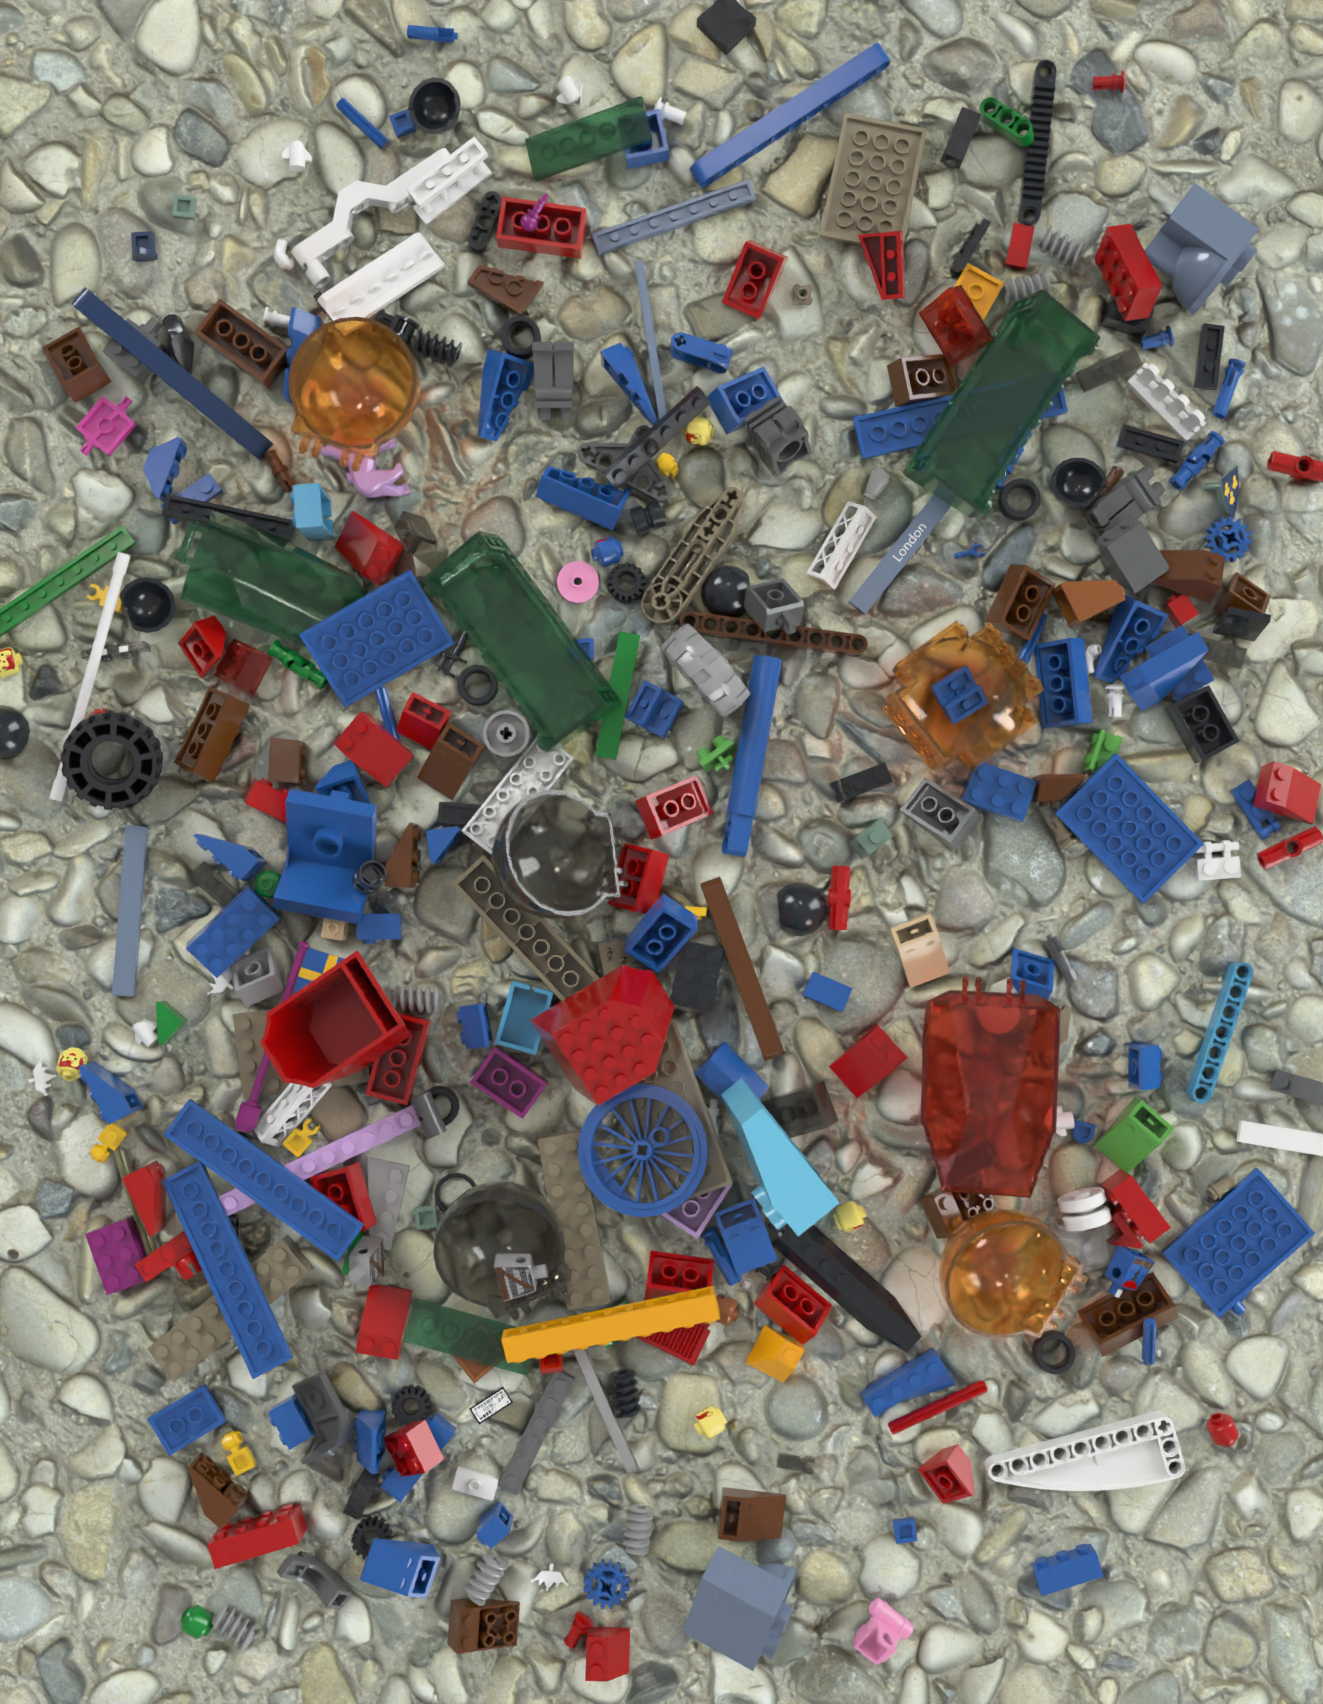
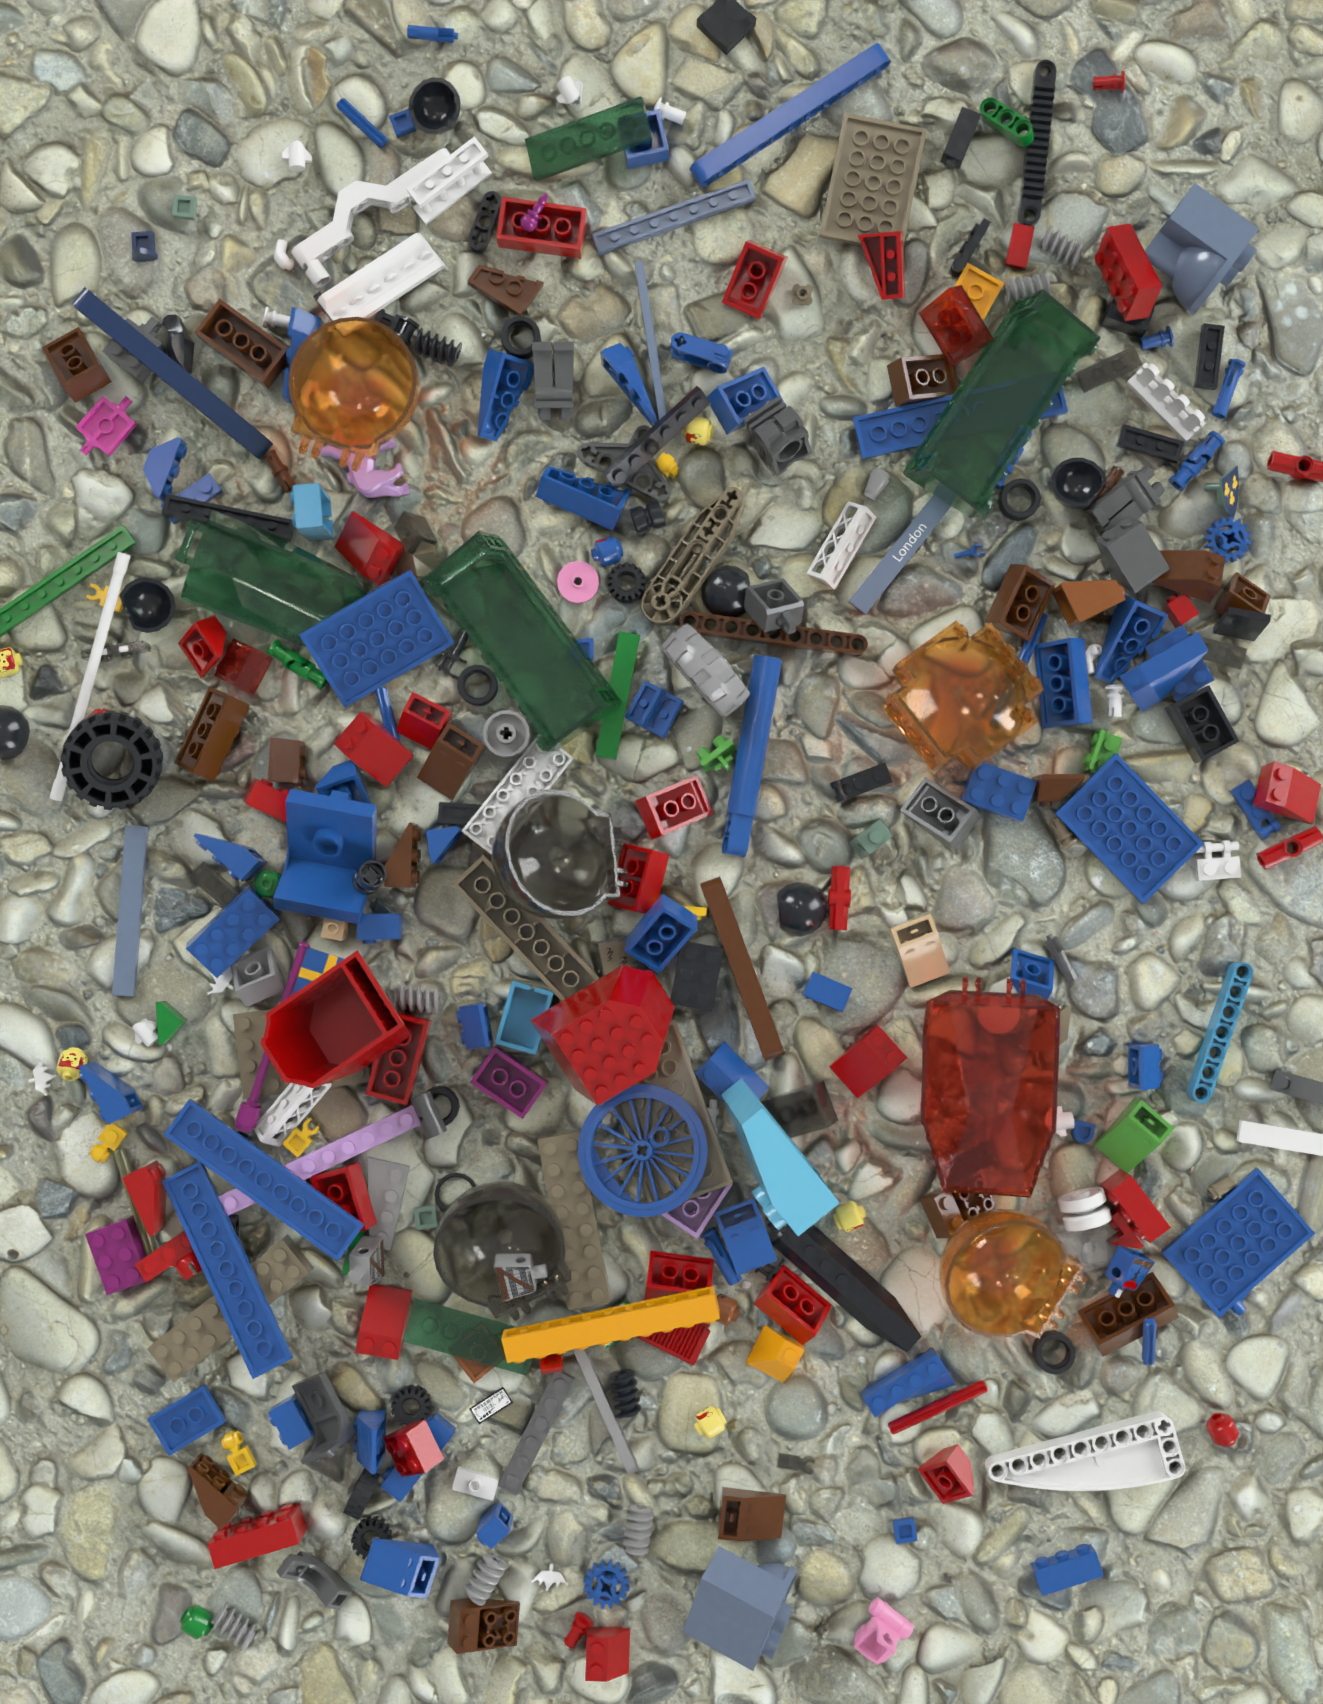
(958, 694): blue slope -> none

